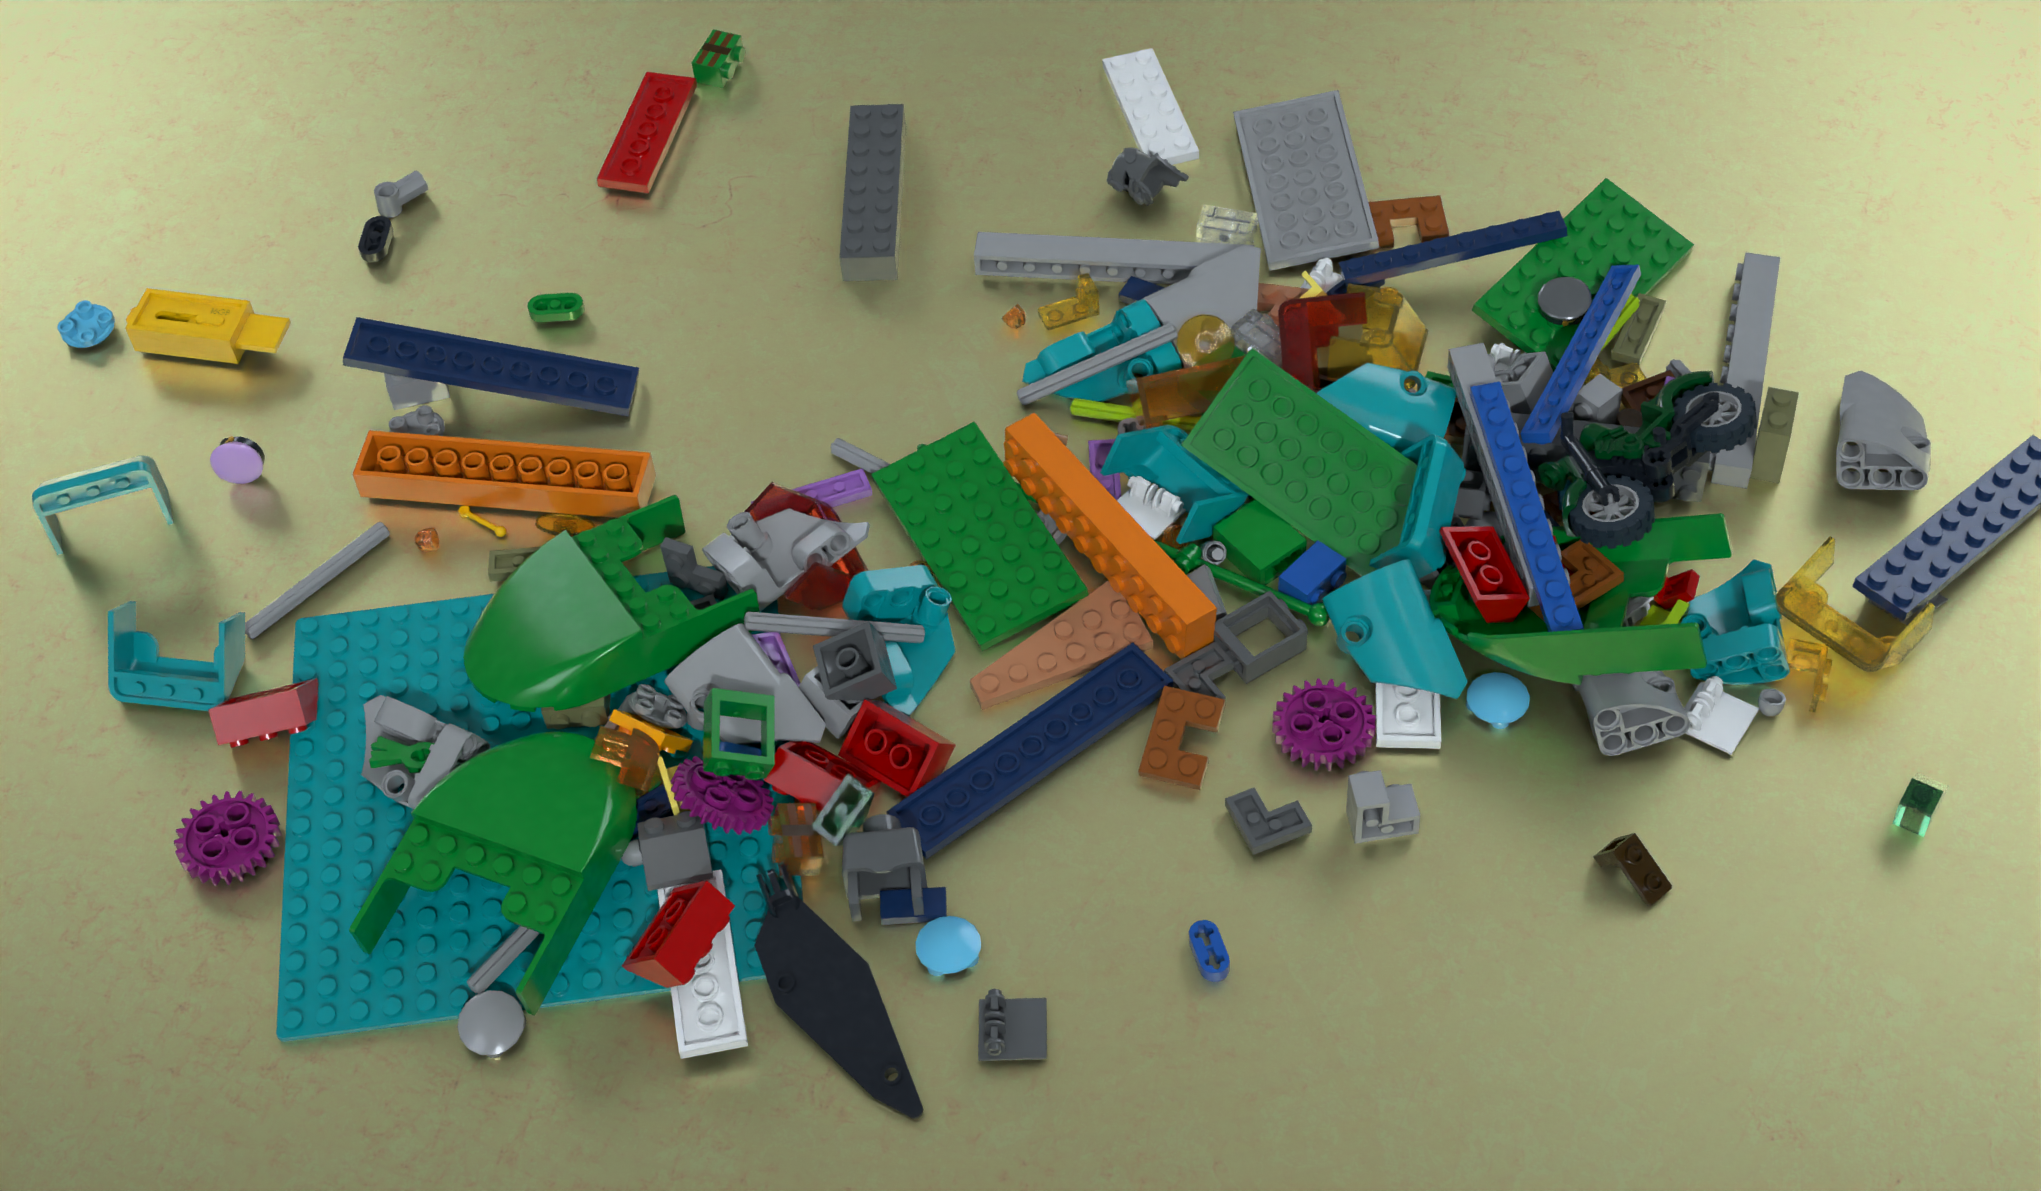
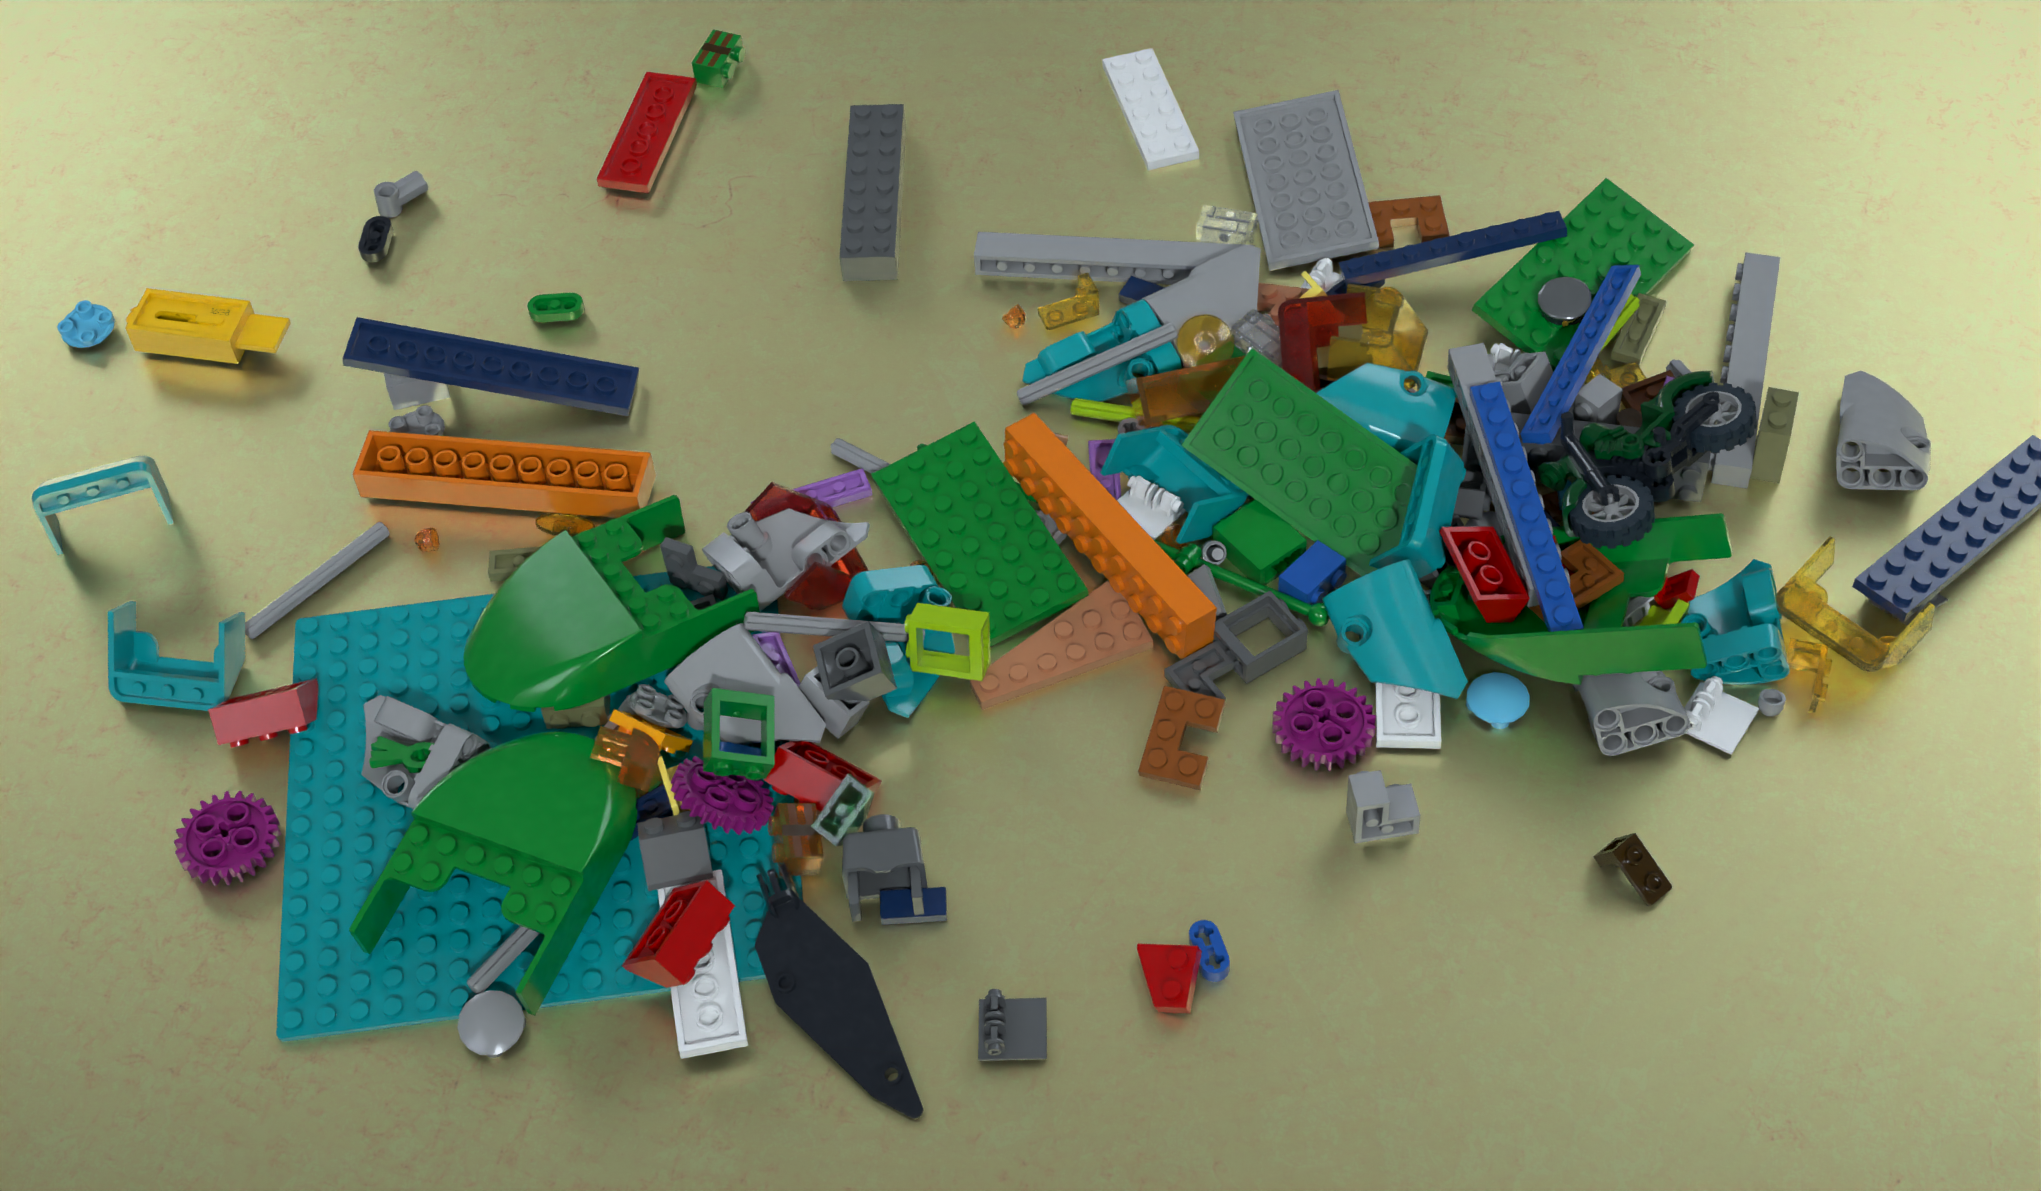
(238, 460): lavender piece -> none
(464, 512): yellow hinge -> none
(633, 855): light grey hinge -> none
(895, 747): red slope -> none
(948, 945): medium azure dish -> none
(951, 620): none -> lime window
(1031, 748): dark blue plate -> none
(1143, 175): dark grey helmet -> none
(1170, 975): none -> red wing
(1264, 828): dark grey plate -> none
(1919, 804): clear green slope -> none

